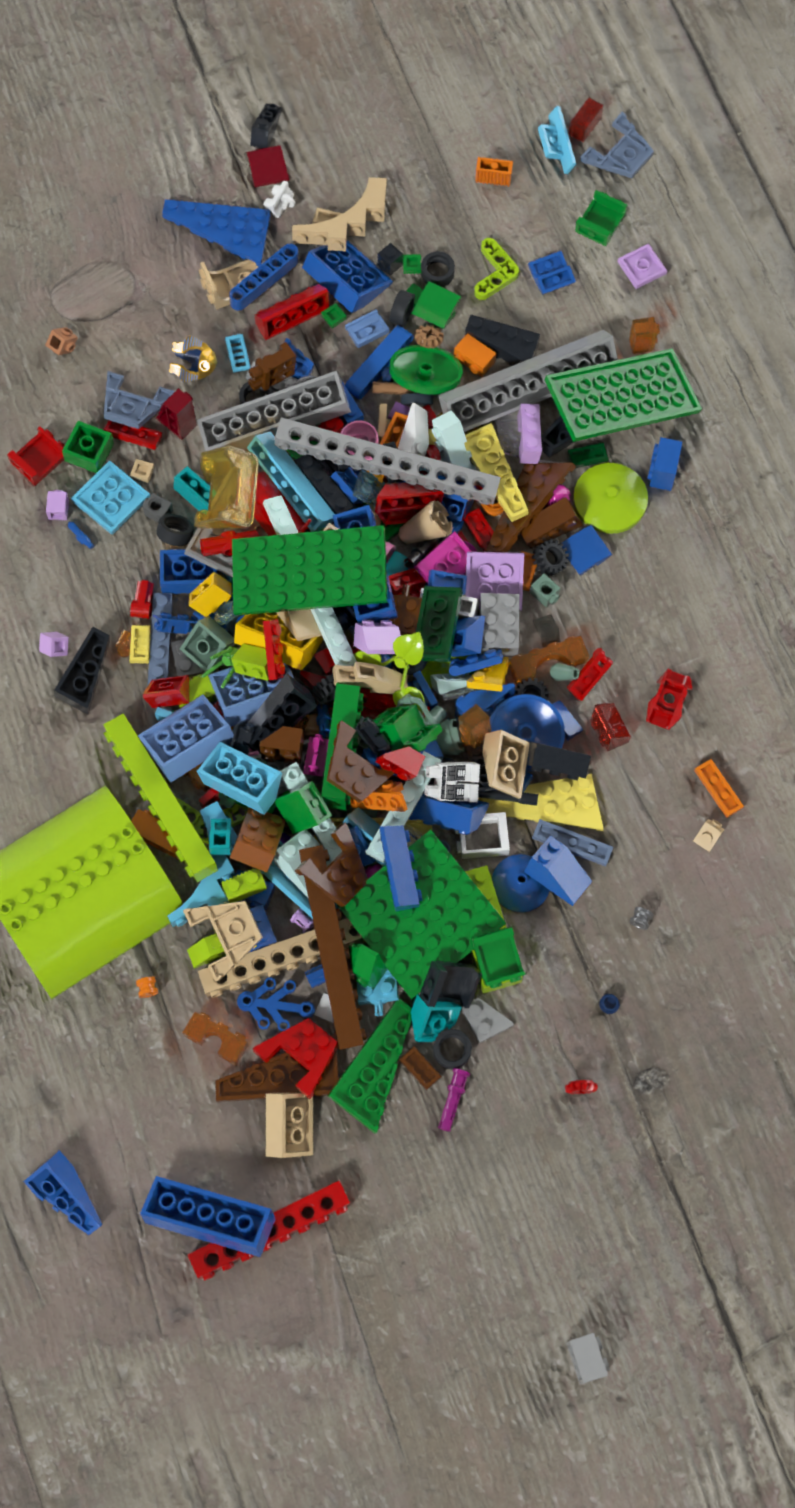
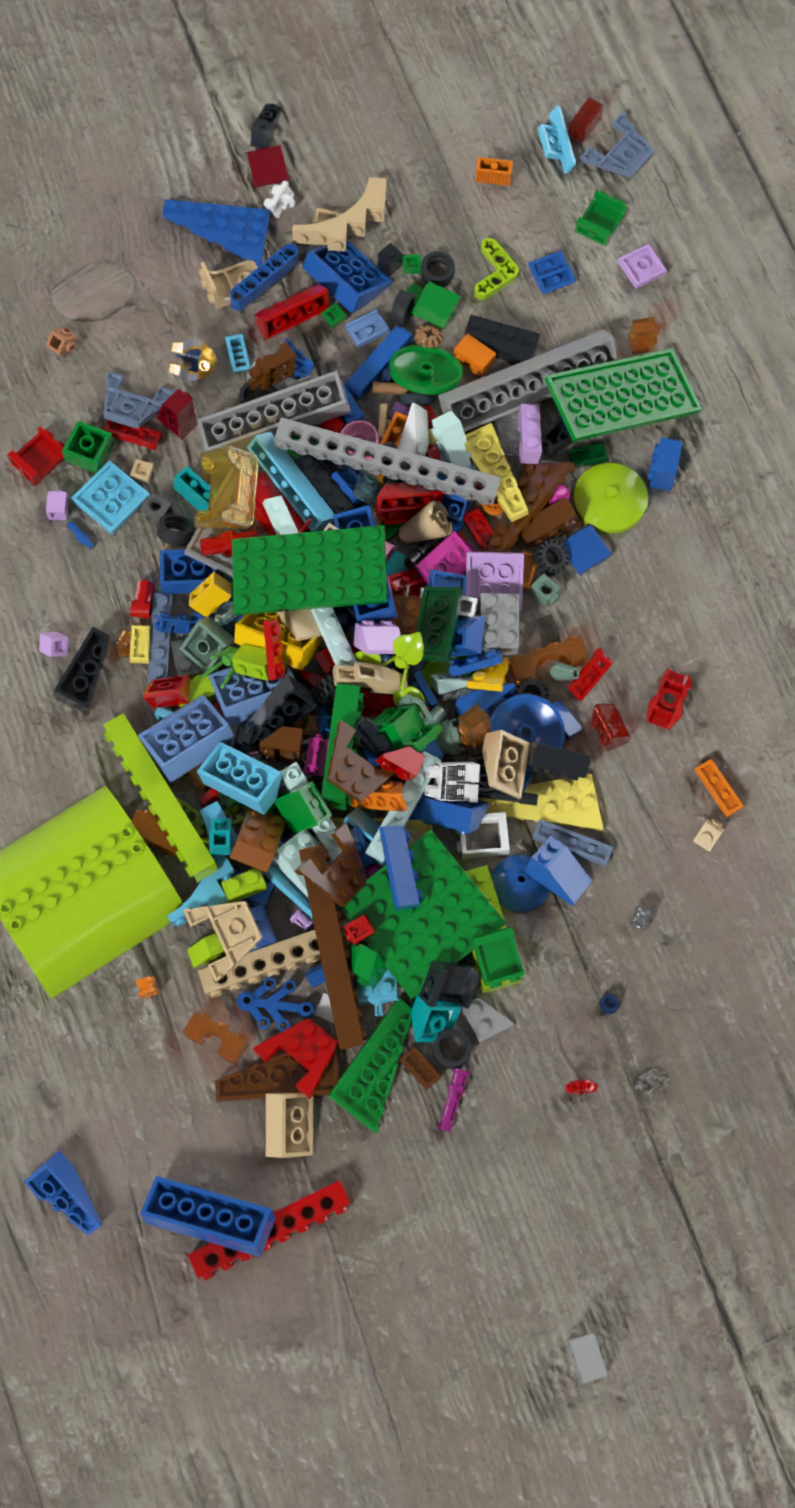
(359, 929): none -> red bracket

